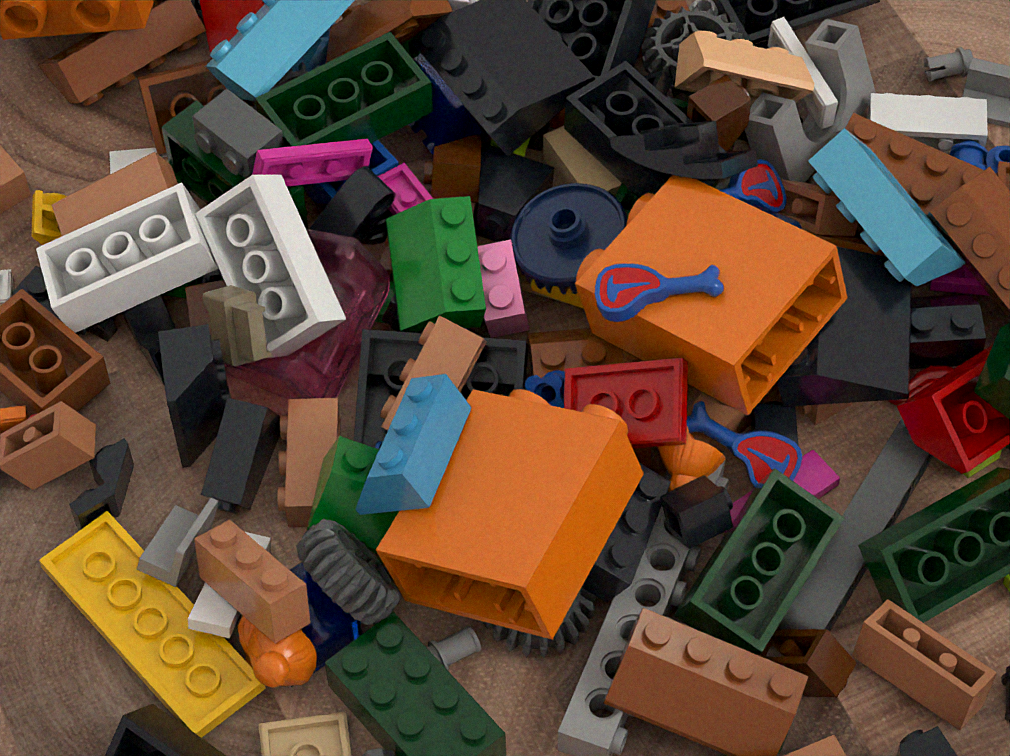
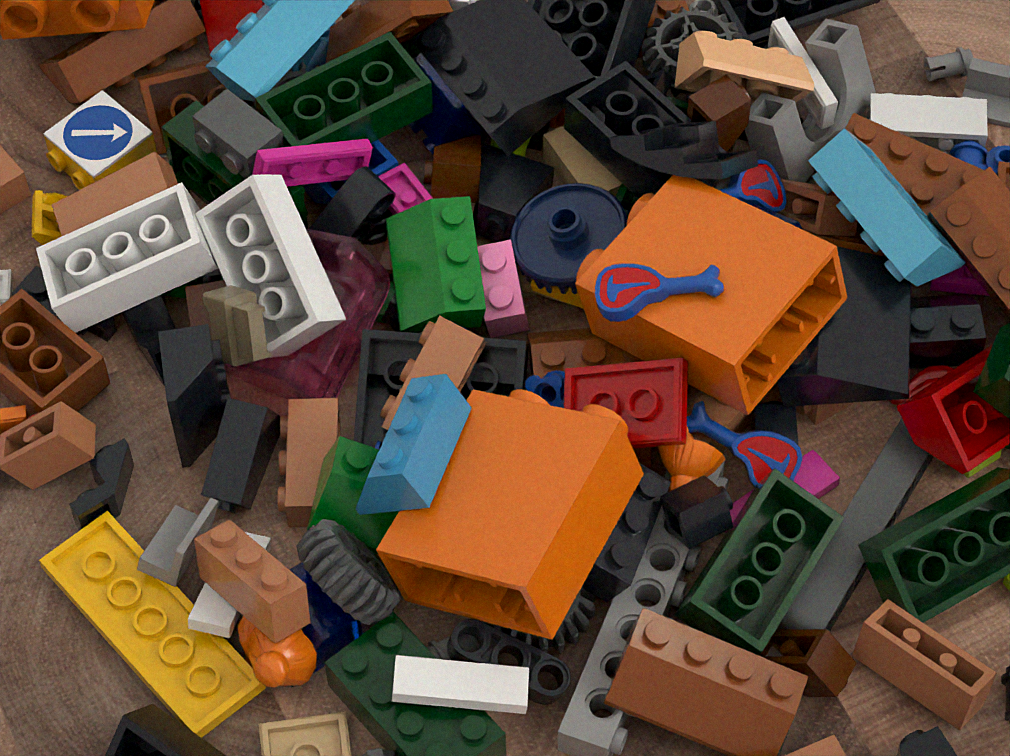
(97, 141): none -> piece
(460, 684): none -> white tile
(495, 642): none -> black beam

